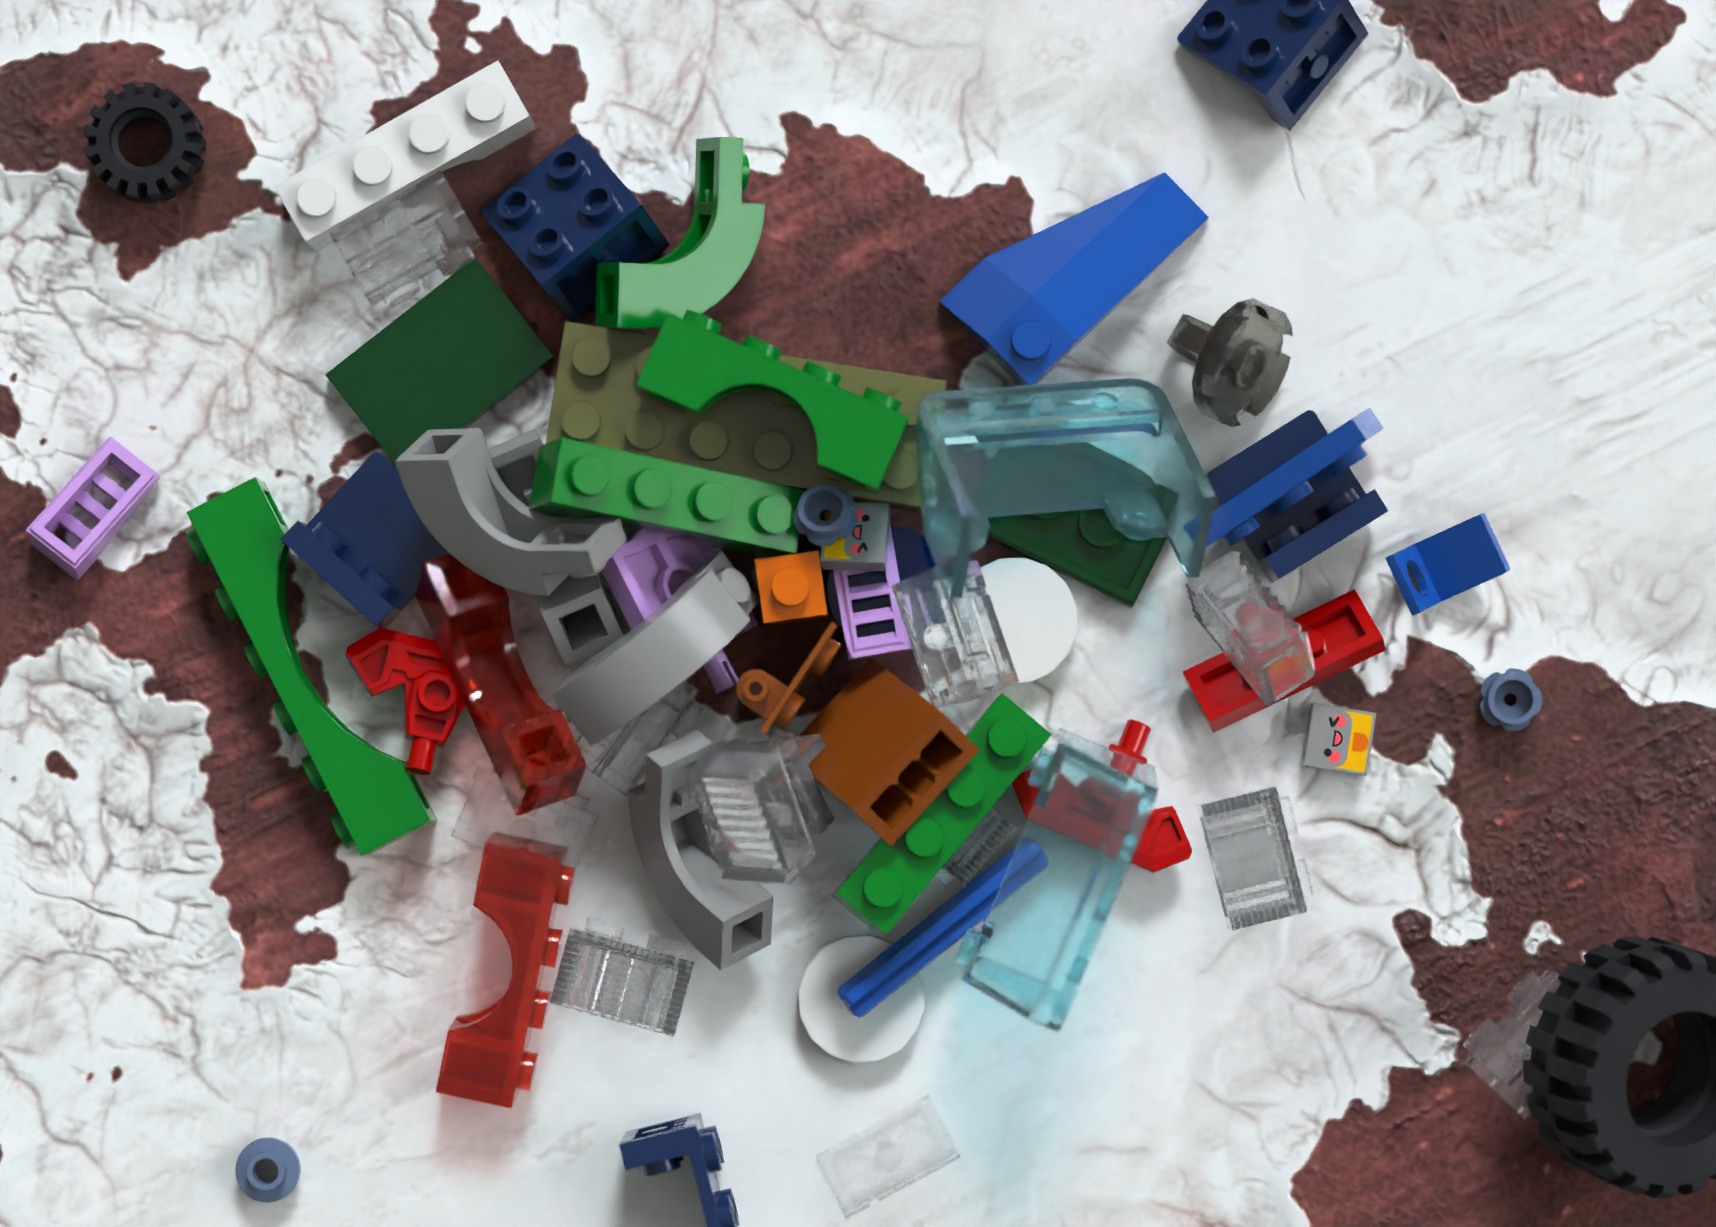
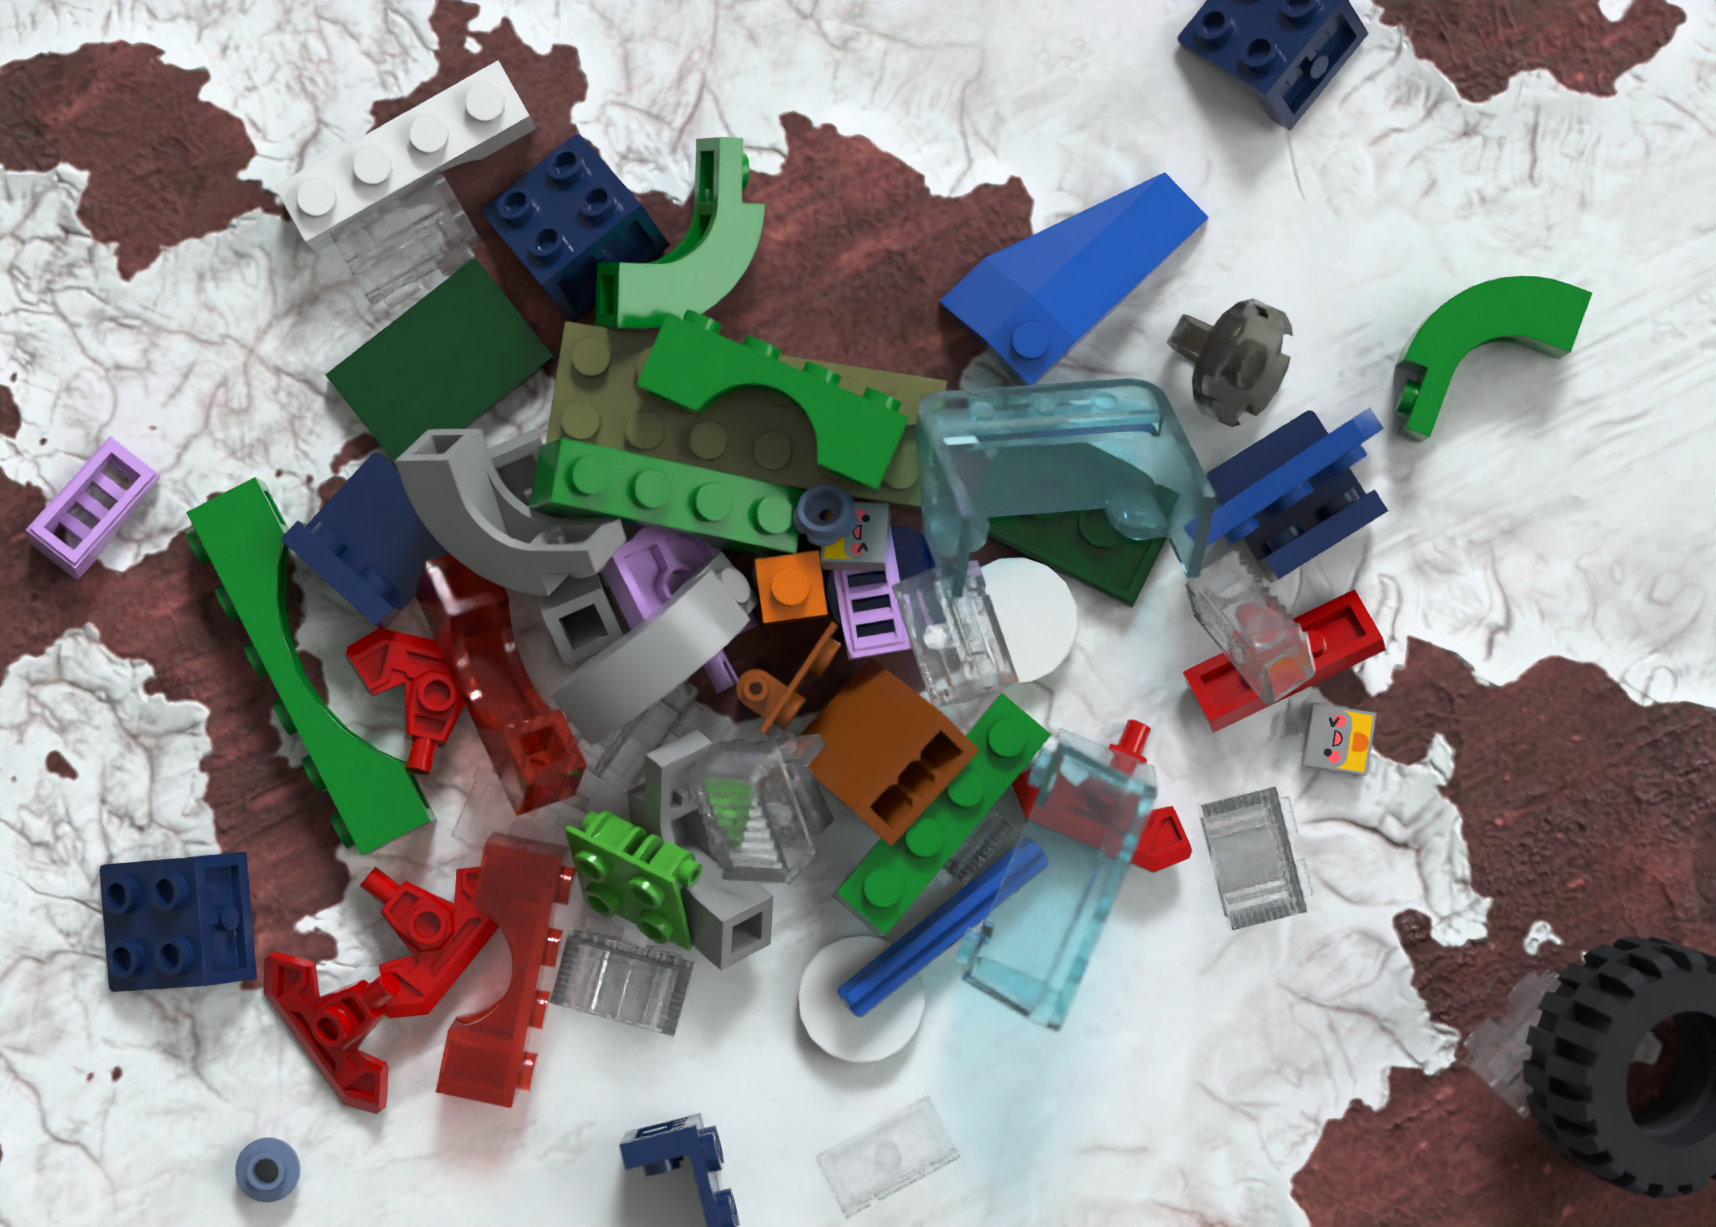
(117, 116): black tyre -> none
(178, 922): none -> dark blue bracket
(333, 1026): none -> red piece
(435, 931): none -> red piece
(633, 875): none -> bright green hinge
(1448, 563): blue bracket -> none
(1507, 309): none -> green arch
(1522, 687): sand blue plate -> none

